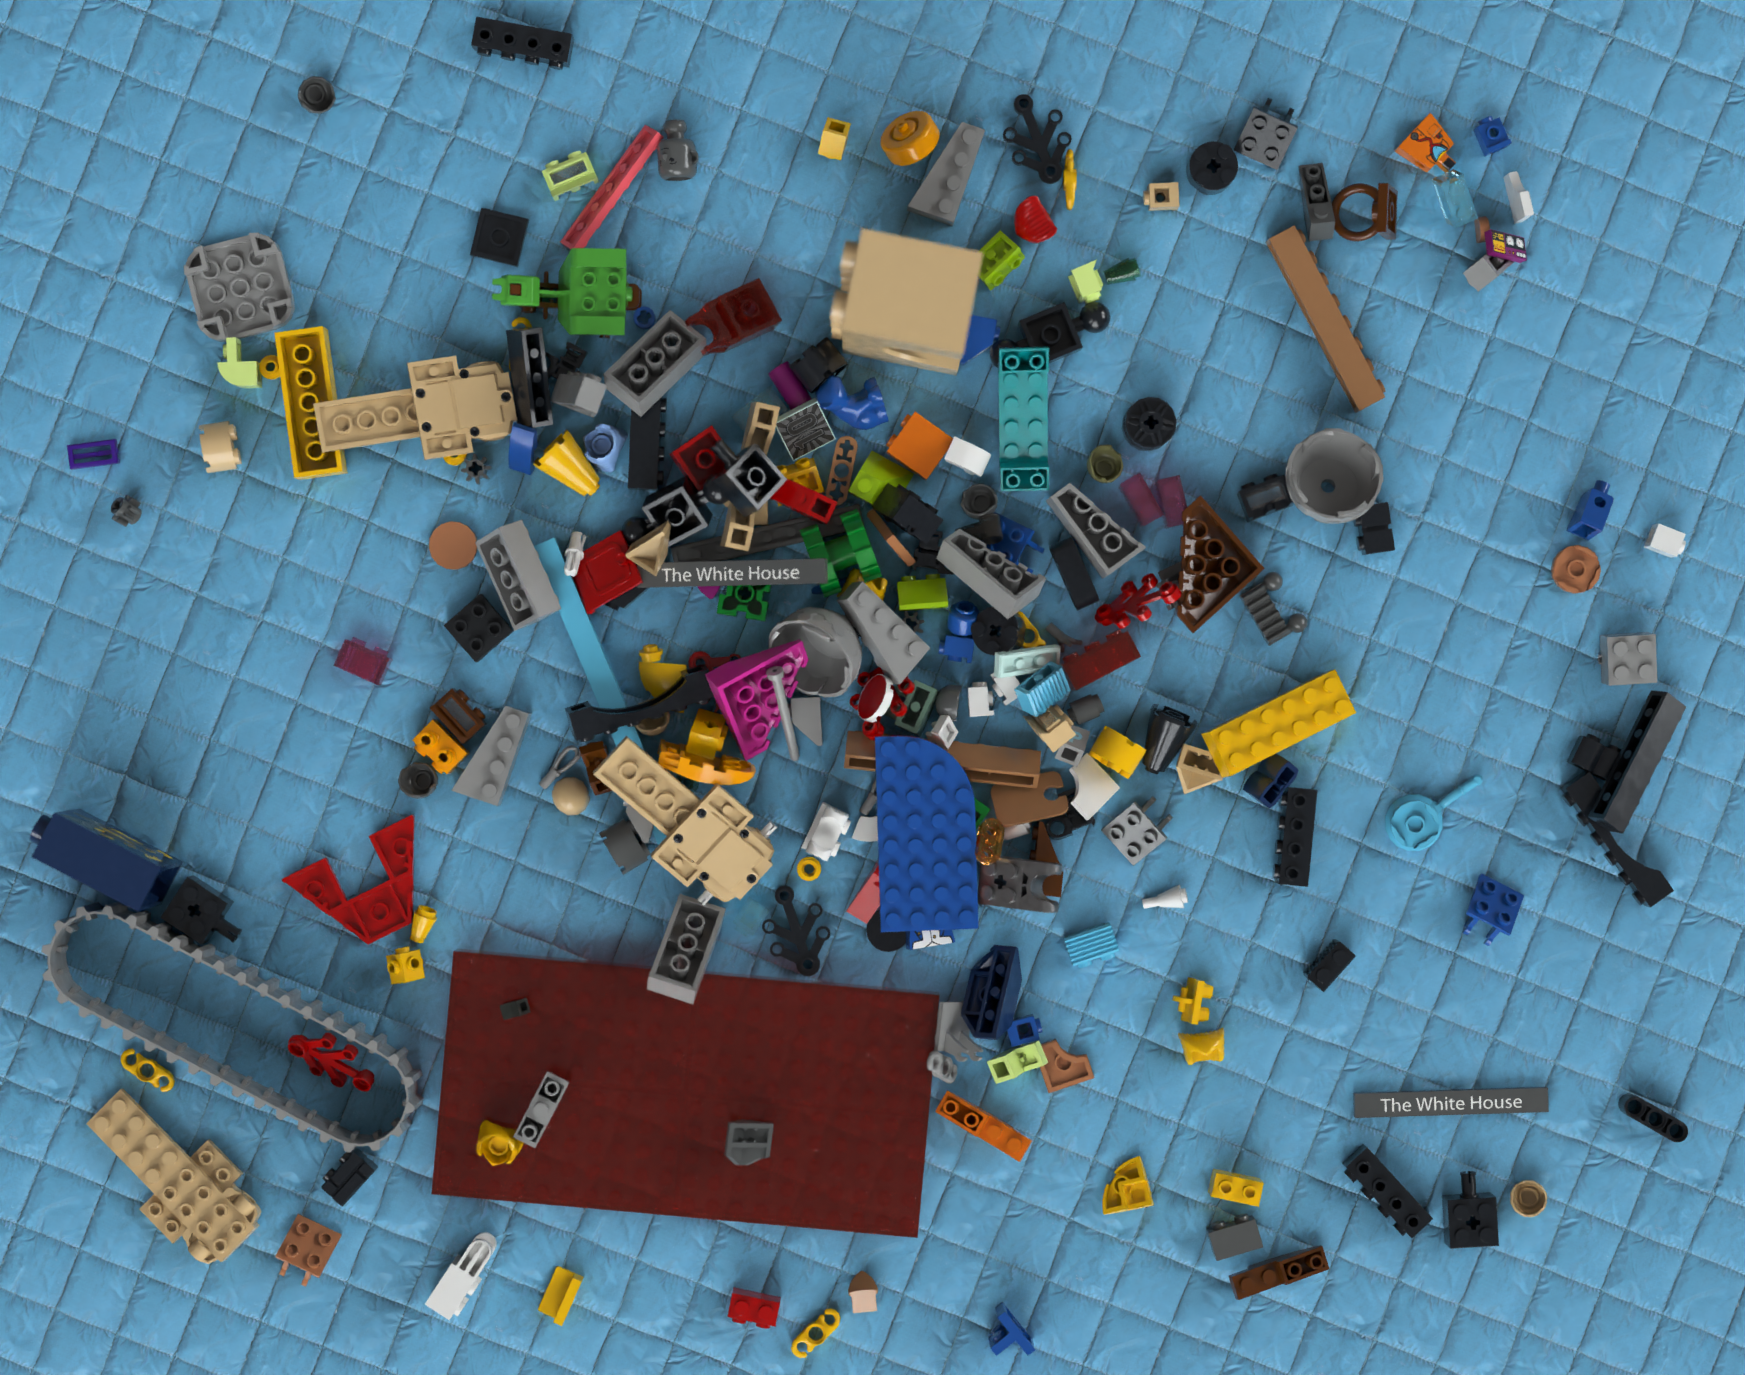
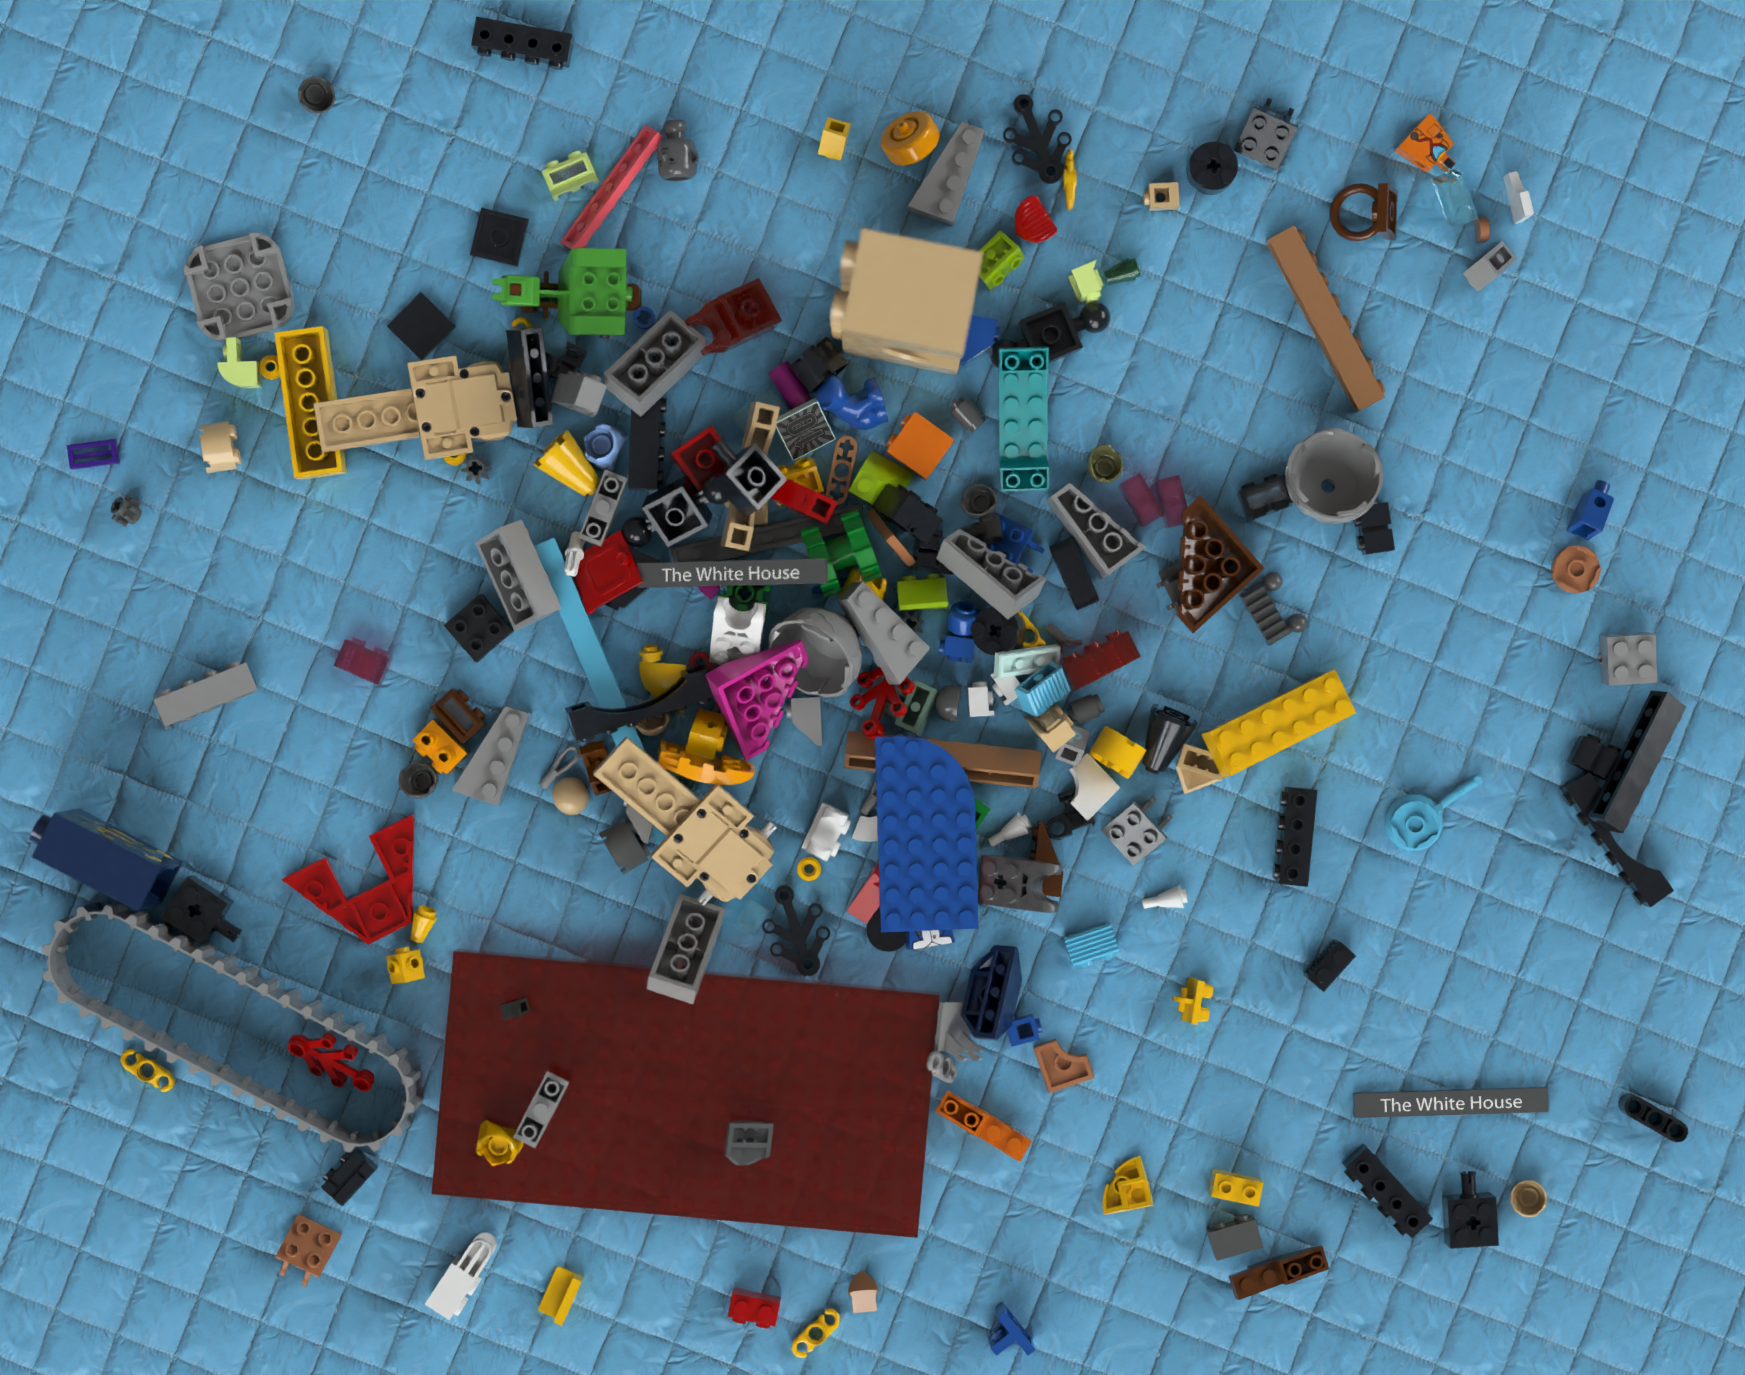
(191, 1194): tan piece -> none
(205, 694): none -> light grey wedge
(421, 326): none -> black tile
(453, 545): nougat tile -> none
(521, 448): blue slope -> none
(603, 508): none -> light grey slope
(651, 549): tan slope -> none
(736, 632): none -> white brick
(776, 674): light grey bar -> none
(875, 698): red tile -> none
(942, 732): white tile -> none
(967, 414): none -> dark grey brick
(967, 457): white brick -> none
(988, 843): clear orange plate -> none
(1016, 1061): yellowish green brick -> none
(1024, 805): medium nougat piece -> none
(1109, 613): red plant -> none
(1140, 435): black wheel -> none
(1203, 1046): yellow hair -> none
(1270, 780): dark blue brick -> none
(1316, 202): dark grey slope -> none
(1486, 141): blue brick -> none
(1493, 905): blue plate -> none
(1505, 246): tile -> none
(1665, 541): white brick -> none

